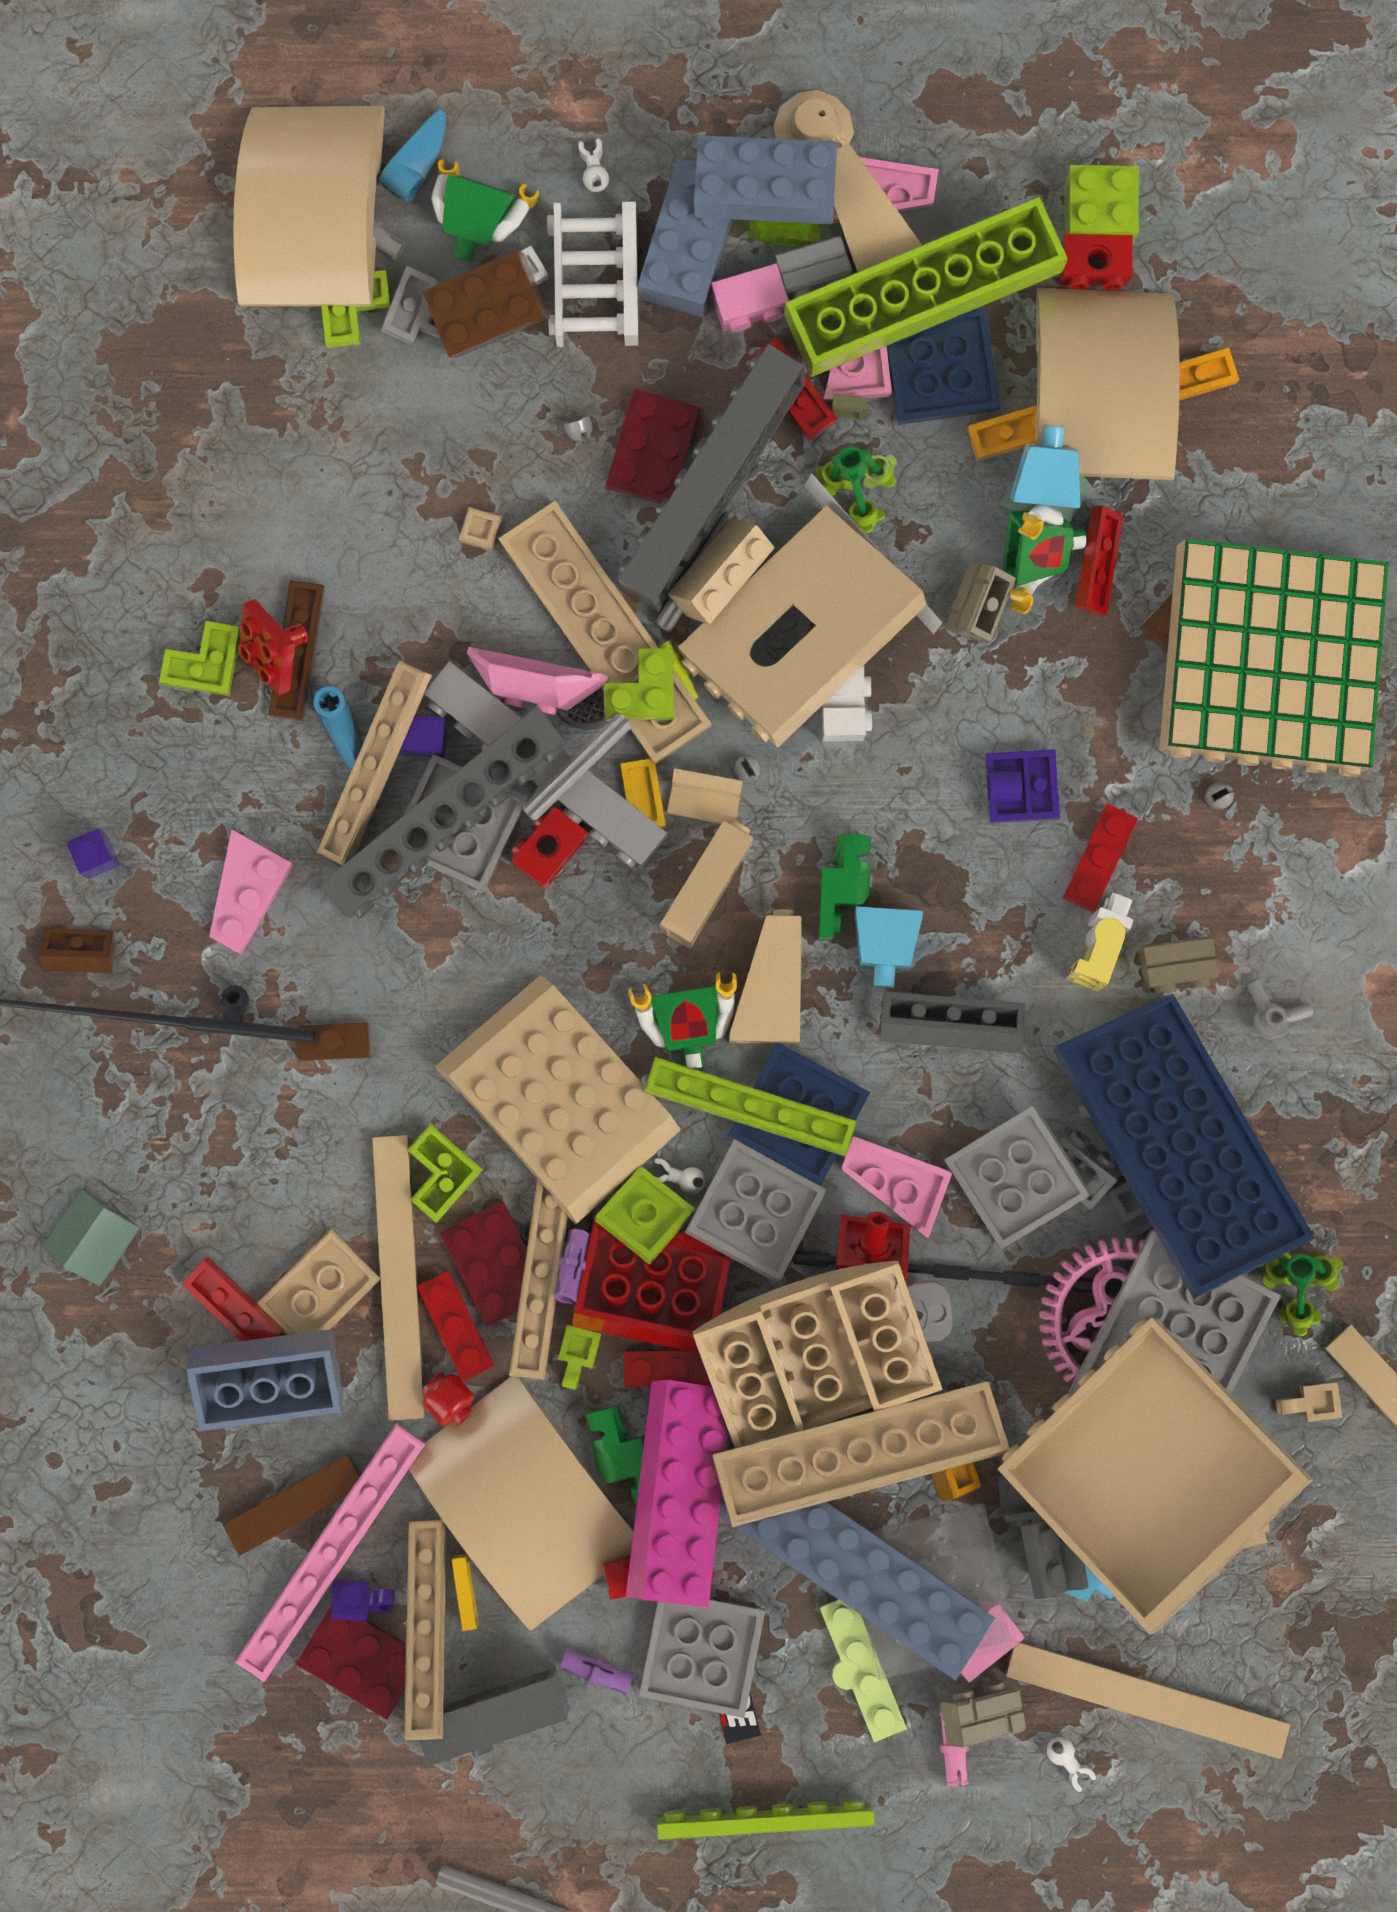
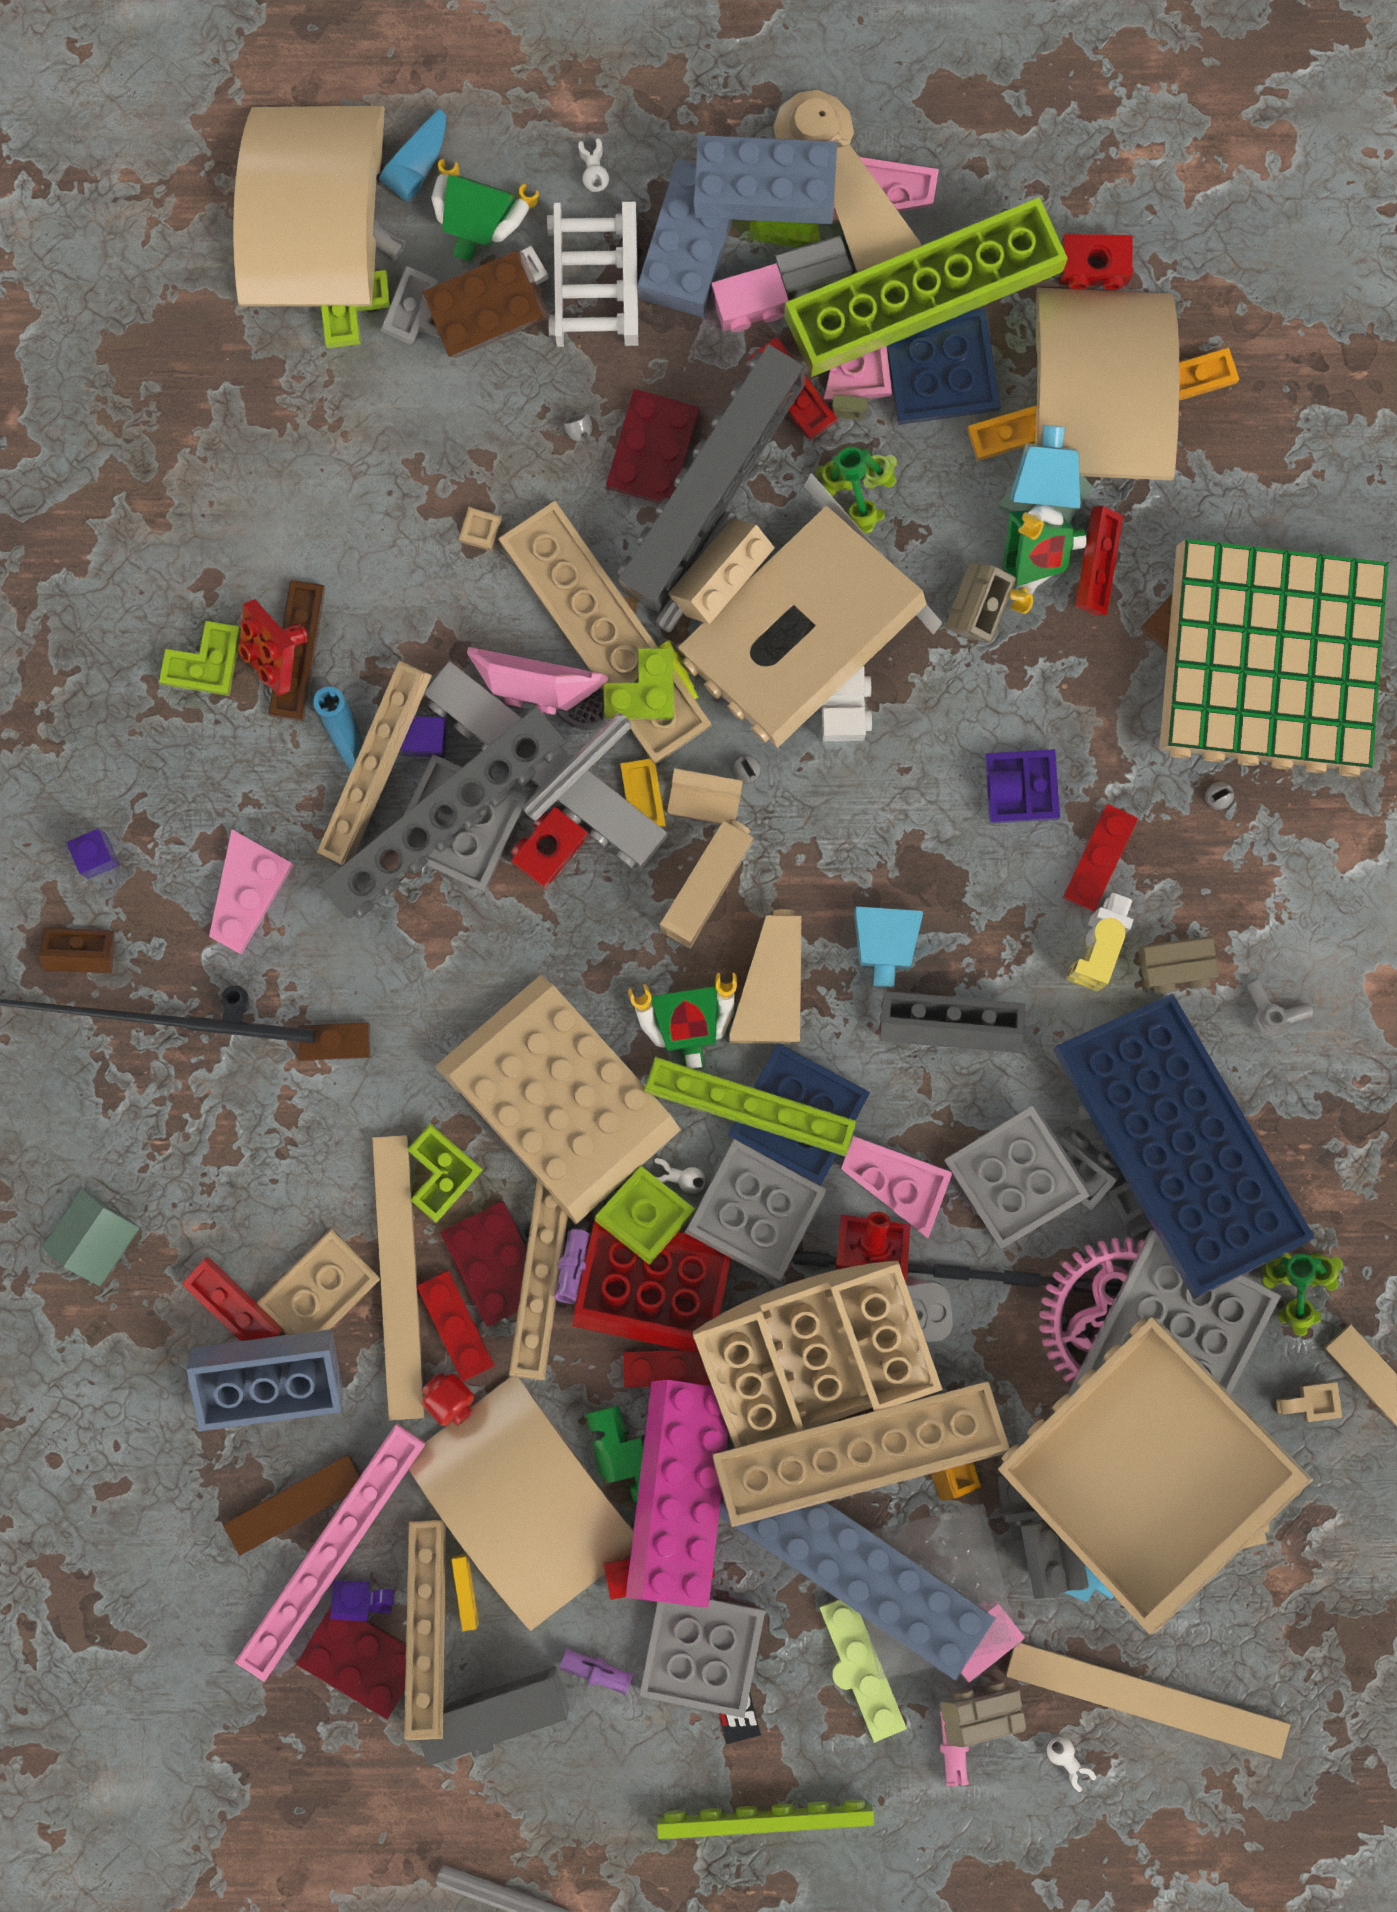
(579, 1350): lime plate -> none
(845, 884): green plate -> none
(1102, 200): lime brick -> none

